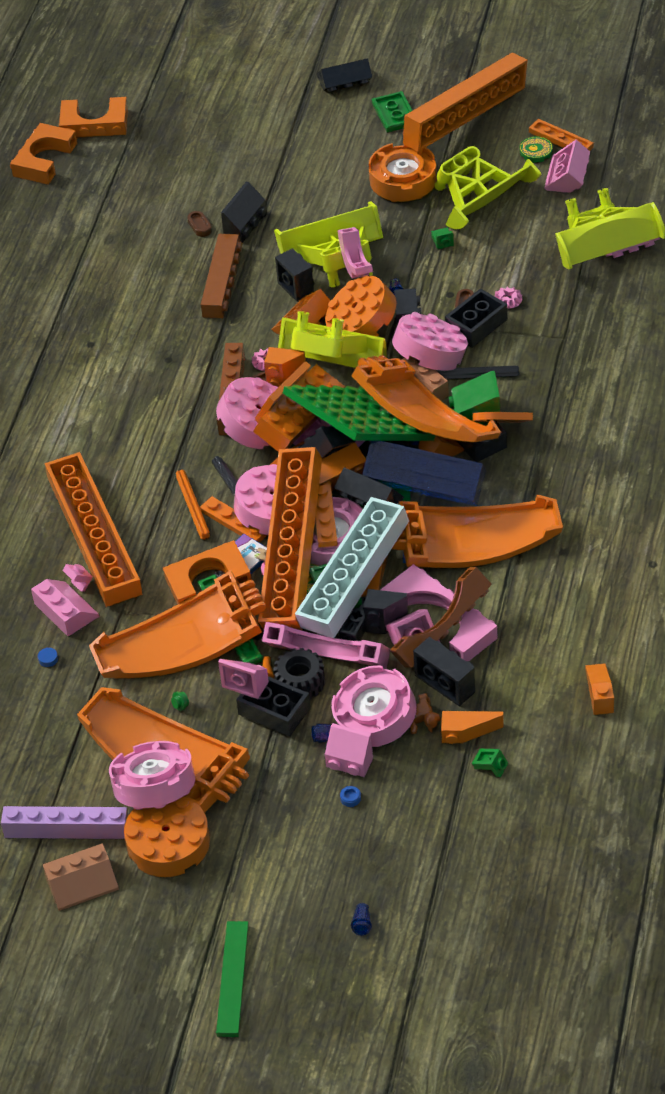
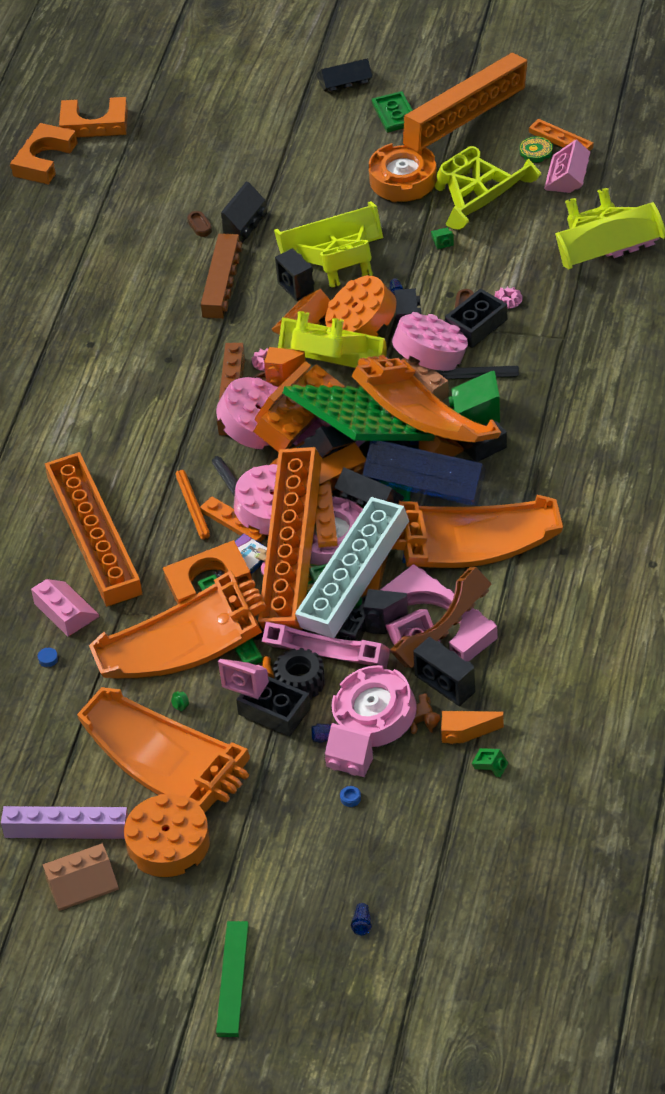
(79, 576): bright pink bracket -> none
(152, 775): bright pink piece -> none
(352, 253): bright pink arch -> none
(503, 417): orange tile -> none
(600, 689): orange slope -> none

